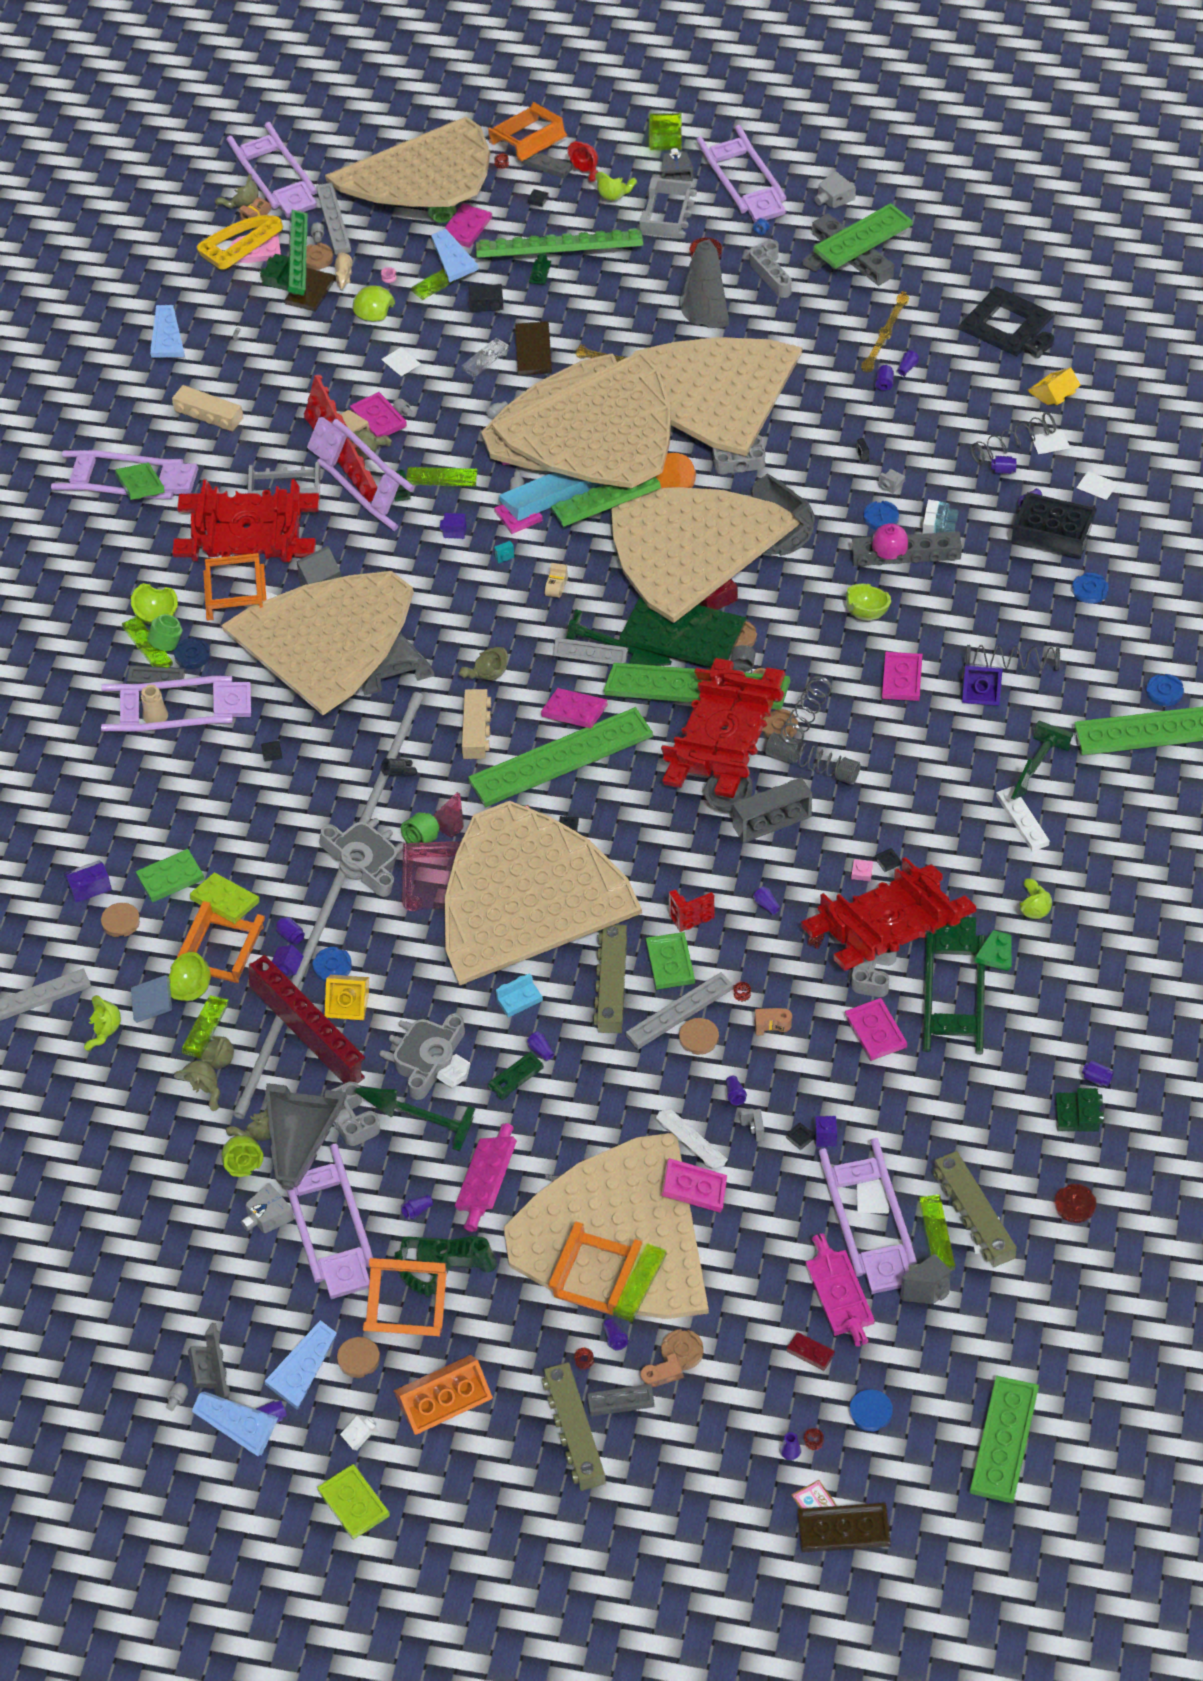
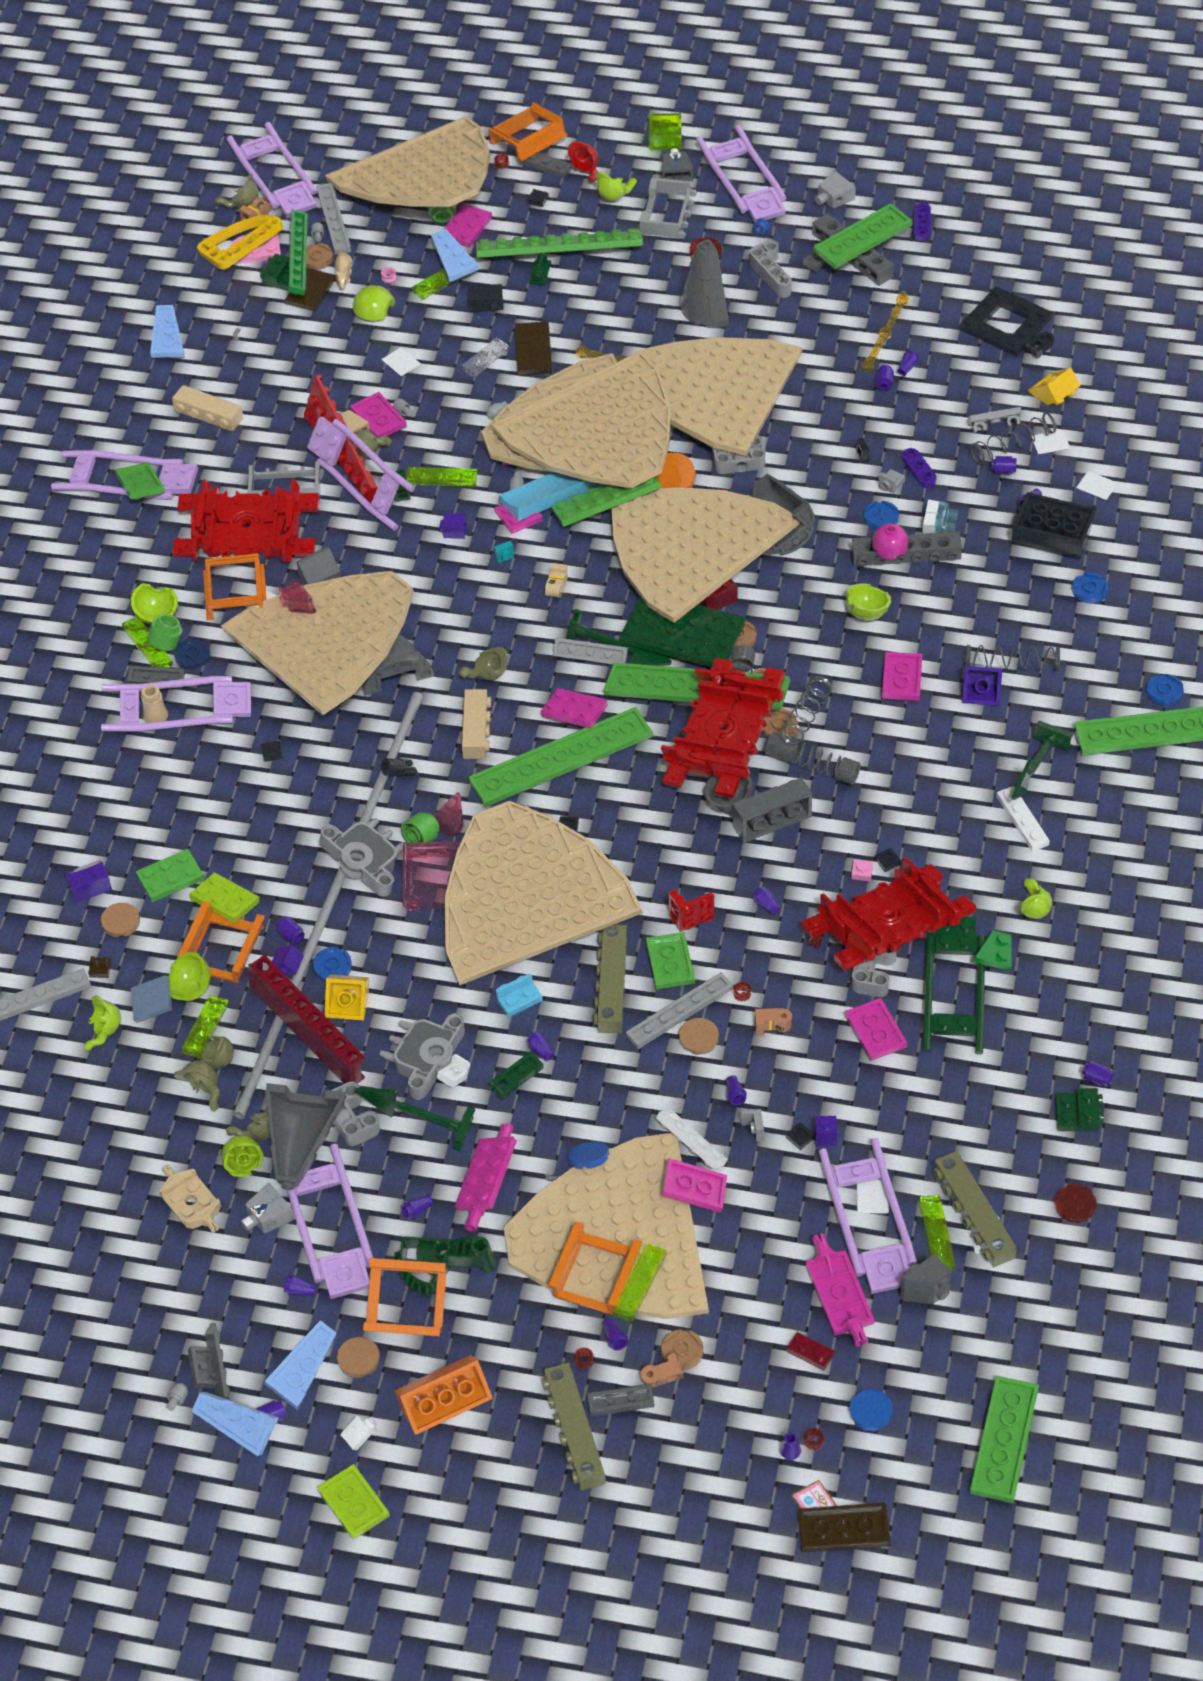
(99, 967): none -> dark brown tile
(186, 1186): none -> tan plate
(296, 598): none -> clear pink slope
(298, 1287): none -> dark purple cone
(589, 1154): none -> blue tile
(922, 221): none -> dark purple plate
(923, 474): none -> dark purple plate
(994, 418): none -> light grey plate

